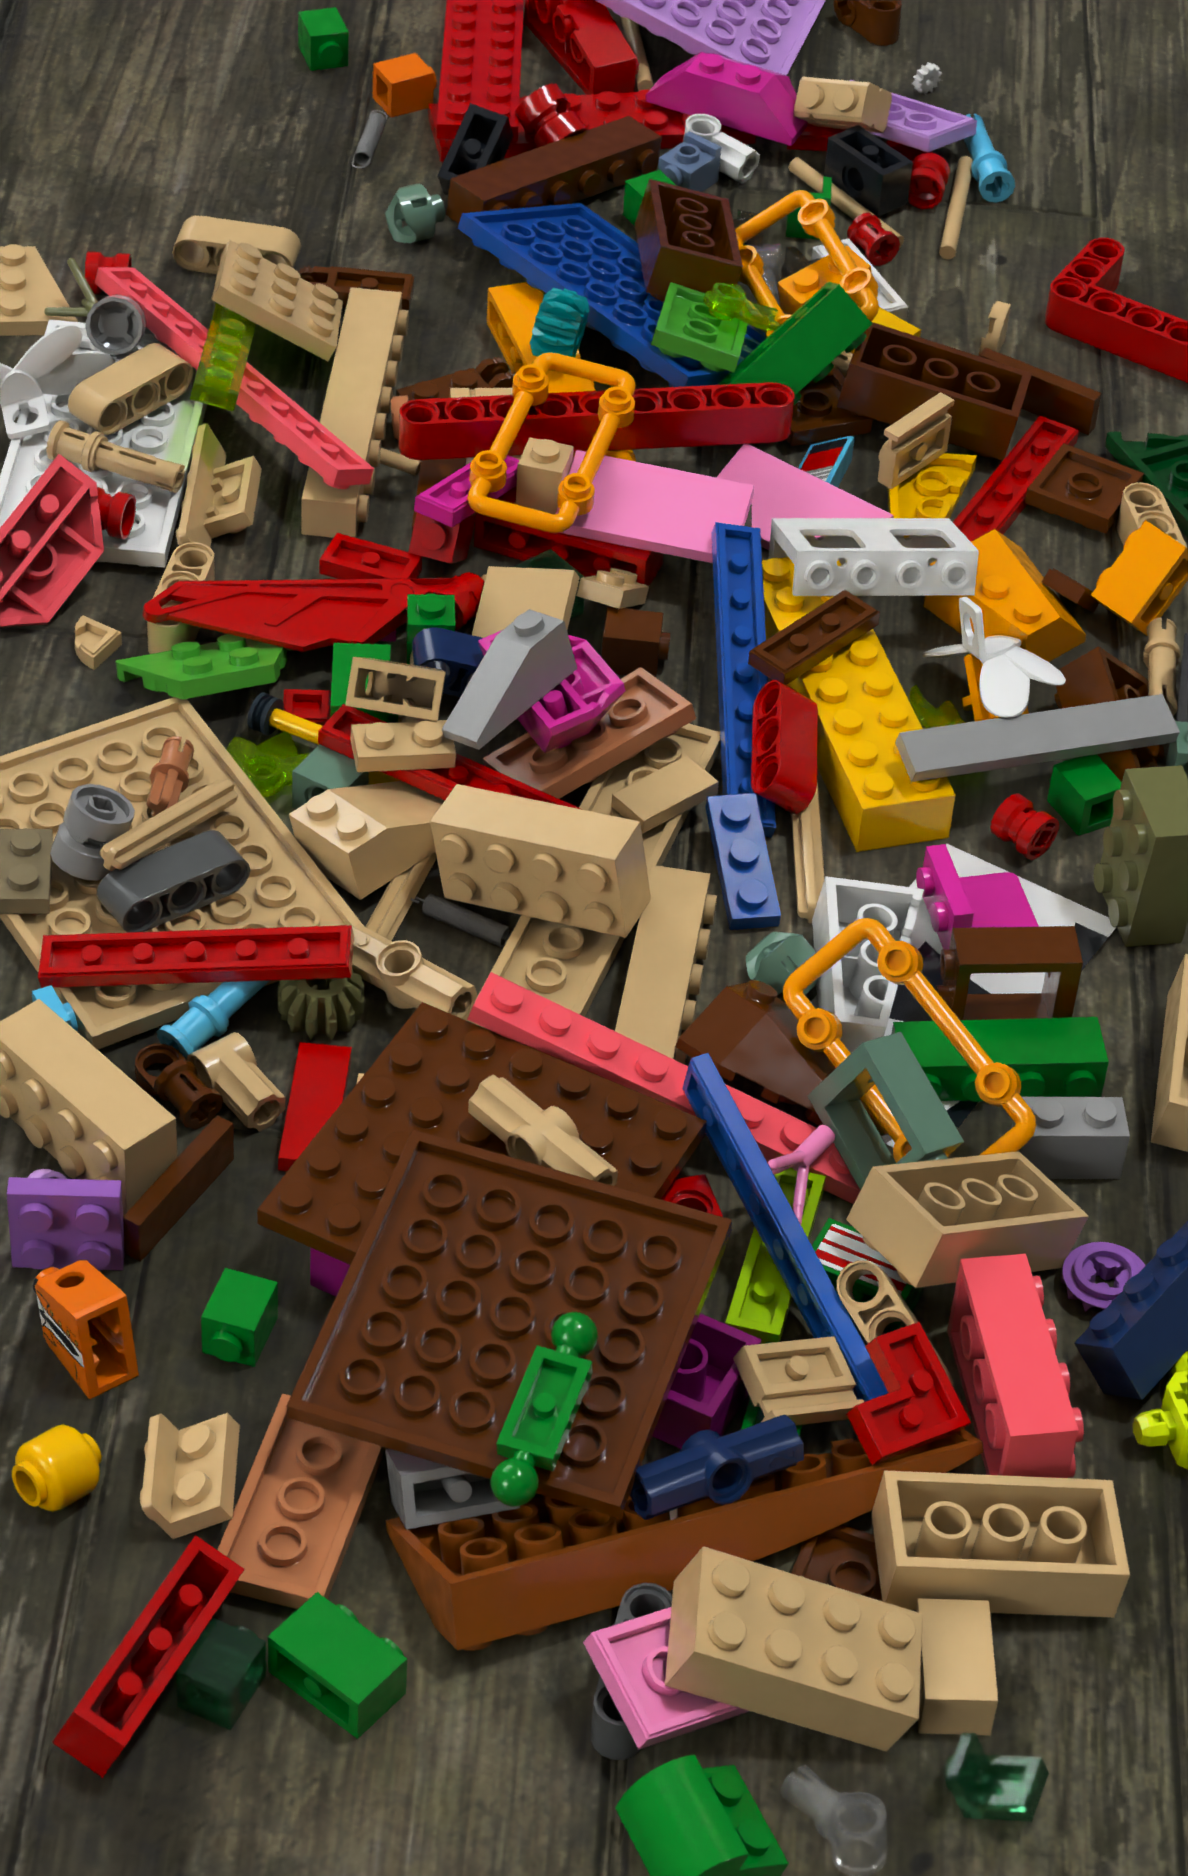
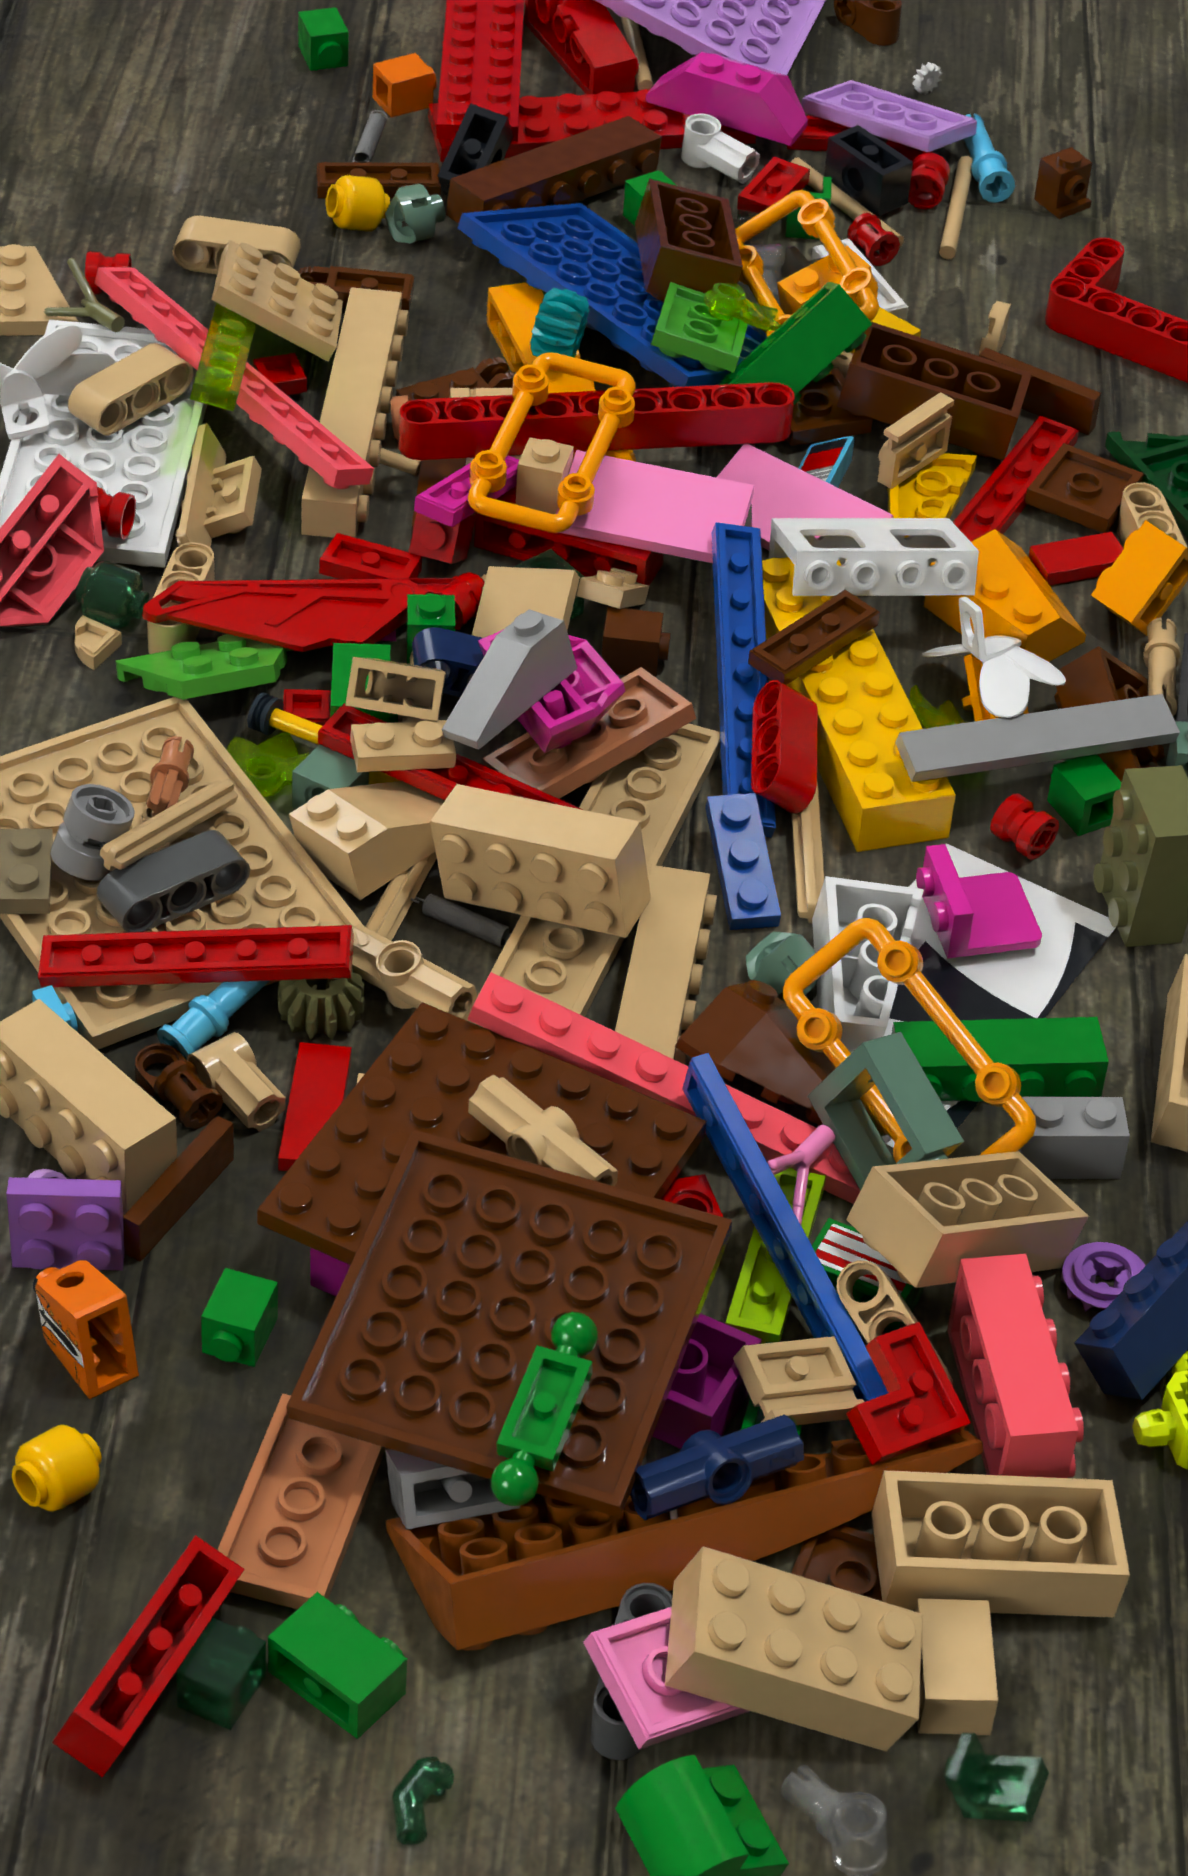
(97, 453): tan pin -> none
(111, 594): none -> clear green head
(115, 324): light grey wheel -> none
(190, 1474): tan bracket -> none
(283, 372): none -> red plate
(357, 203): none -> yellow head
(388, 174): none -> reddish brown tile
(423, 1778): none -> clear green arm
(548, 116): red wheel -> none
(665, 793): tan tile -> none
(692, 163): sand blue brick -> none
(773, 184): none -> red plate
(842, 104): tan brick -> none
(1012, 951): reddish brown window -> none
(1063, 183): none -> reddish brown brick
(1070, 589): reddish brown tile -> none
(1075, 557): none -> red tile

